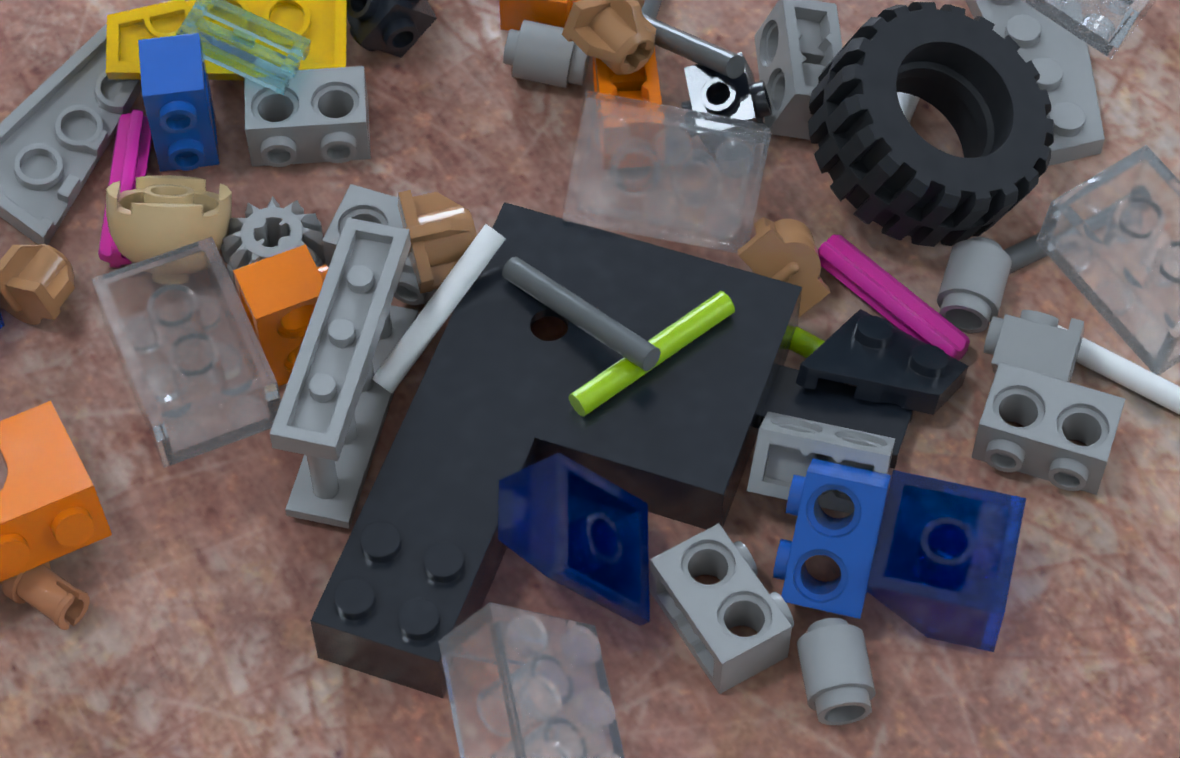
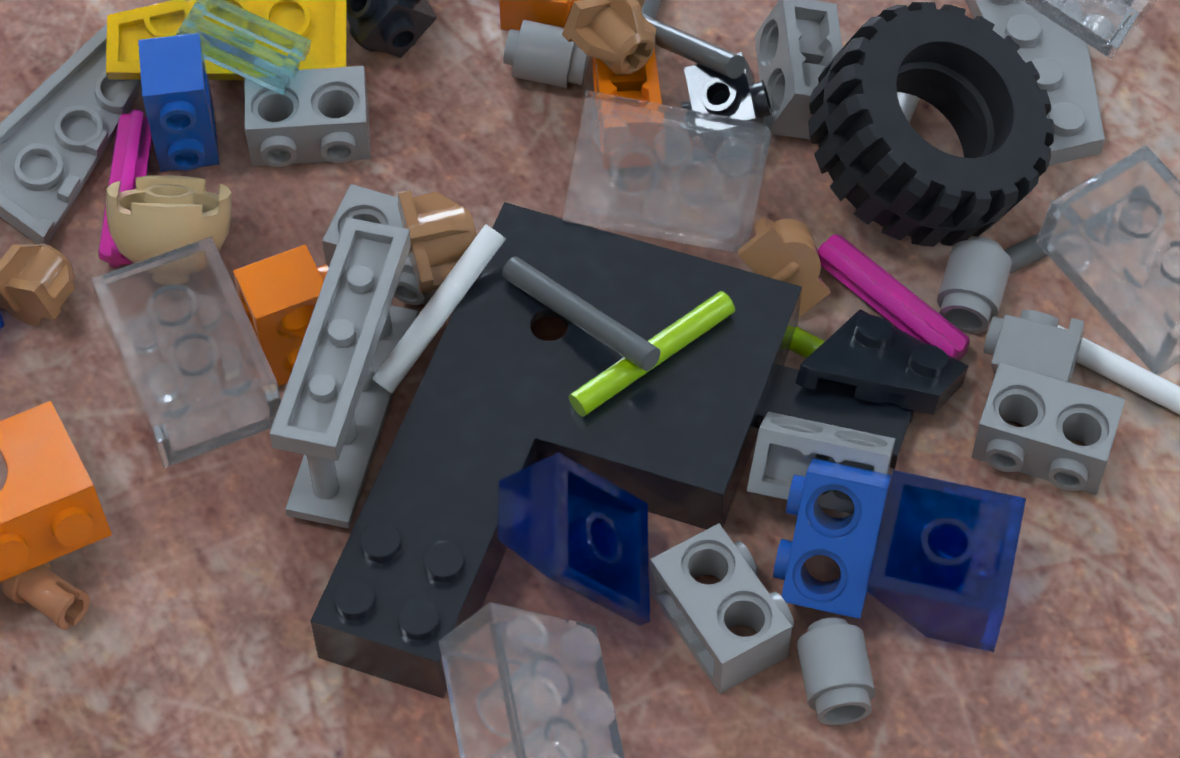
(271, 232): light grey gear -> none

